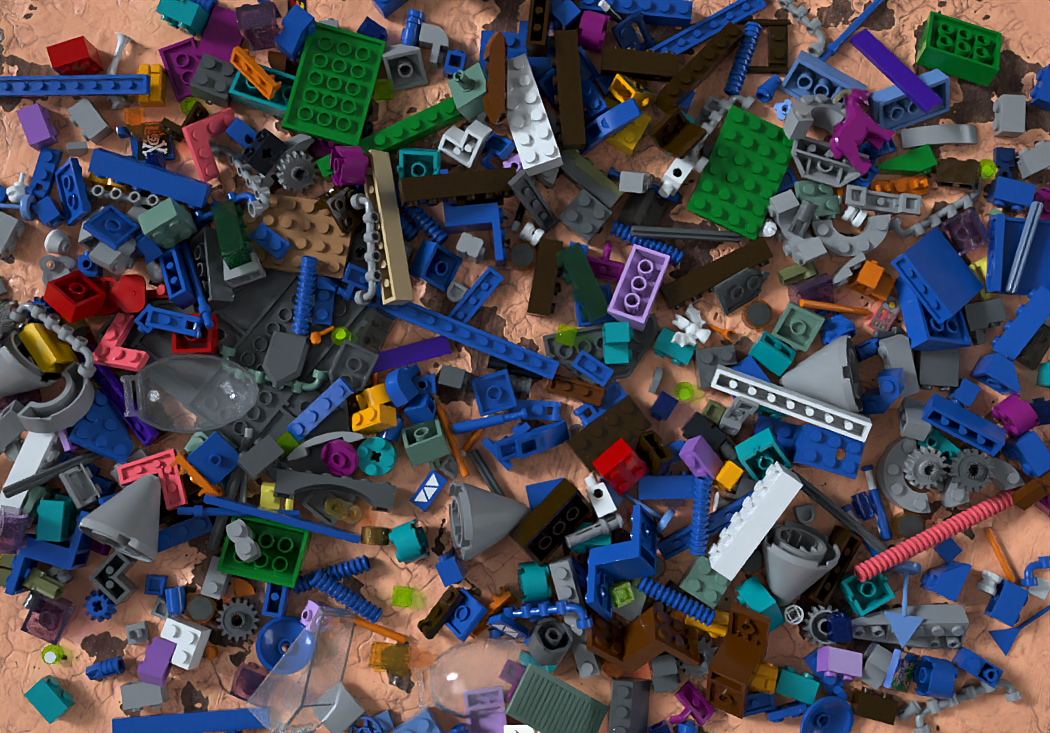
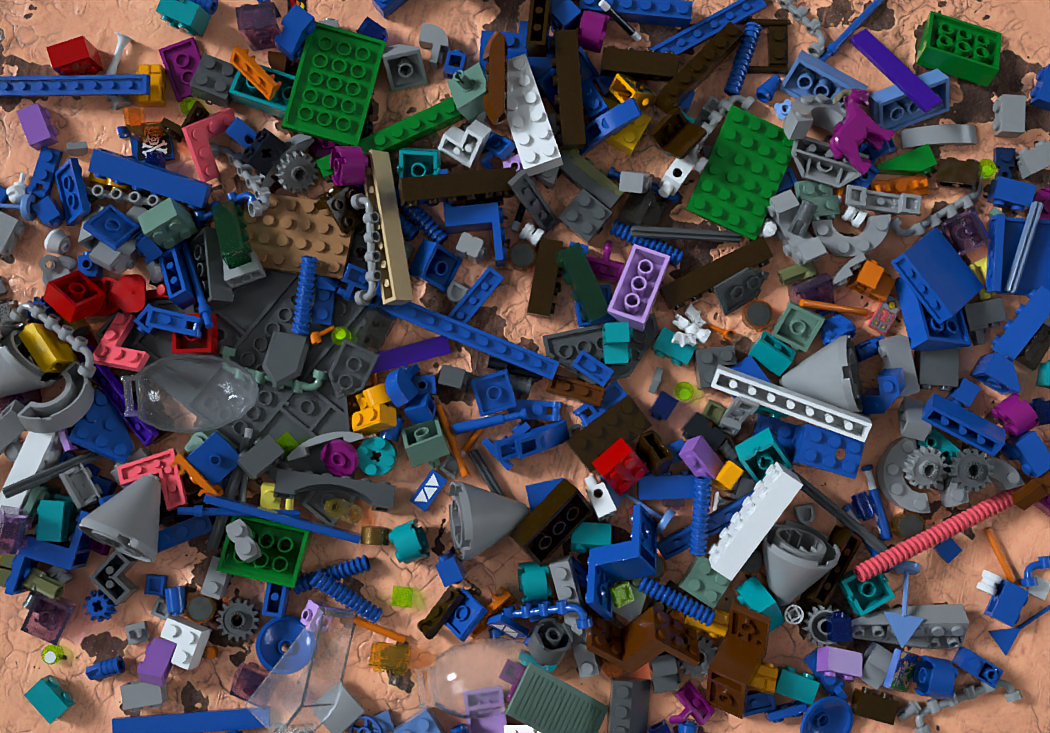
(90, 120): light grey brick -> none
(220, 35): magenta tile -> none
(243, 587): orange tile -> none
(270, 241): blue plate -> none
(320, 409): blue plate -> none
(383, 90): clear neon green plate -> none
(411, 33): blue axle -> none
(565, 335): clear neon green plate -> none
(603, 527): light grey pin -> none
(626, 35): dark blue plate -> none
(884, 334): dark grey bar -> none
(946, 579): blue slope -> none

